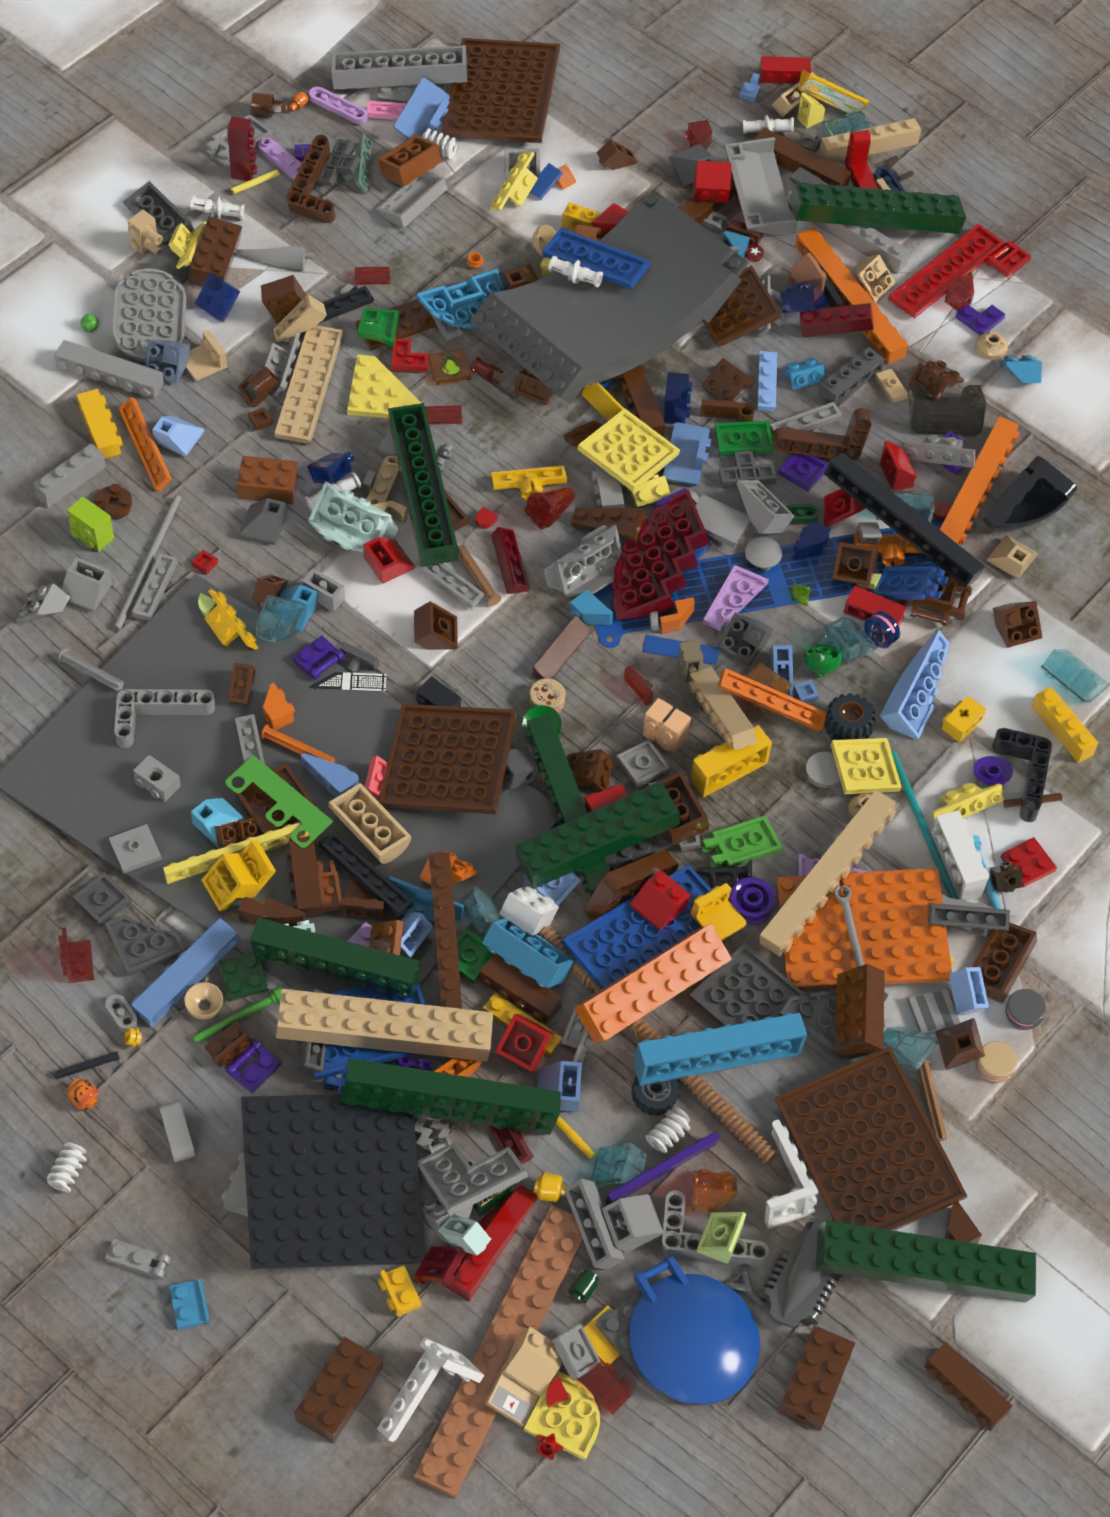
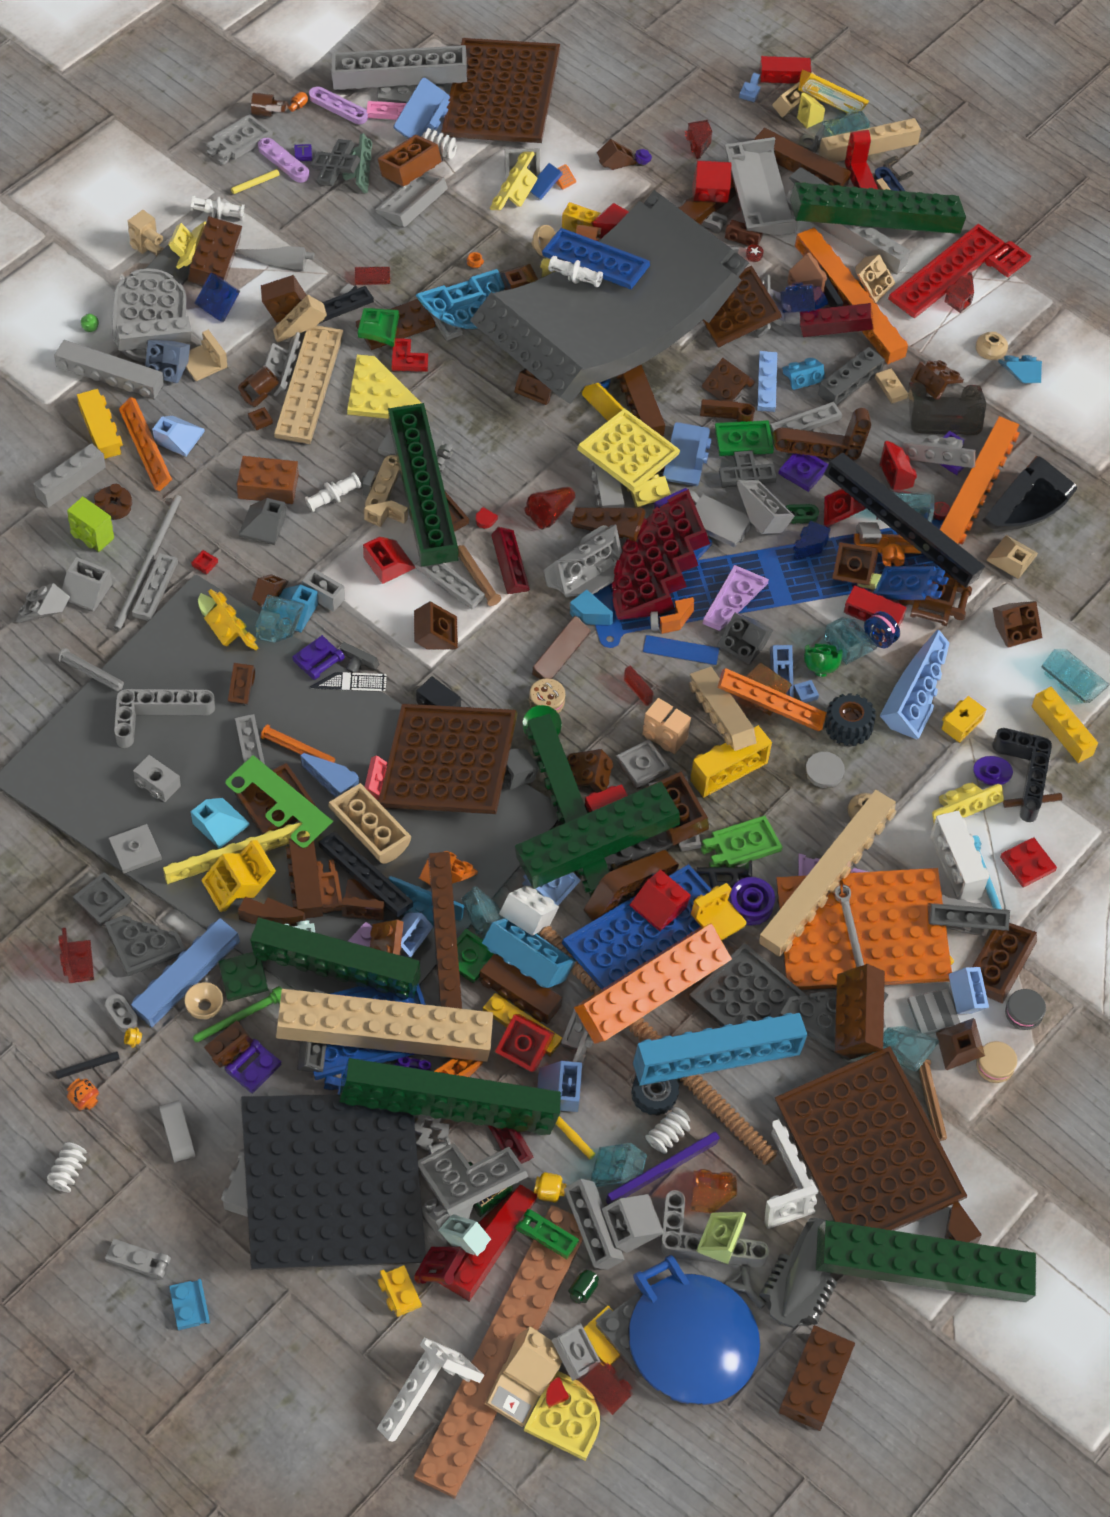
(136, 334): none -> light grey brick
(160, 207): dark grey slope -> none
(236, 831): reddish brown slope -> none
(241, 148): dark red brick -> none
(276, 708): orange slope -> none
(305, 180): reddish brown beam -> none
(331, 467): clear blue torso -> none
(338, 1389): reddish brown brick -> none
(349, 519): light aqua slope -> none
(444, 414): clear red tile -> none
(449, 366): clear orange tile -> none
(485, 370): clear red piece -> none
(529, 480): yellow plate -> none
(544, 1450): red plate -> none
(547, 1234): none -> green plate
(580, 434): reddish brown plate -> none
(643, 156): none -> dark purple plate
(677, 398): clear blue slope -> none
(686, 161): dark grey slope -> none
(689, 659): dark tan brick -> none
(734, 239): dark azure slope -> none
(763, 553): light grey dish -> none
(774, 125): white piece -> none
(801, 593): clear neon green tile -> none
(865, 765): light yellow plate -> none
(924, 828): teal piece -> none
(967, 1386): reddish brown brick -> none
(978, 321): dark purple plate -> none
(1006, 877): dark brown brick -> none

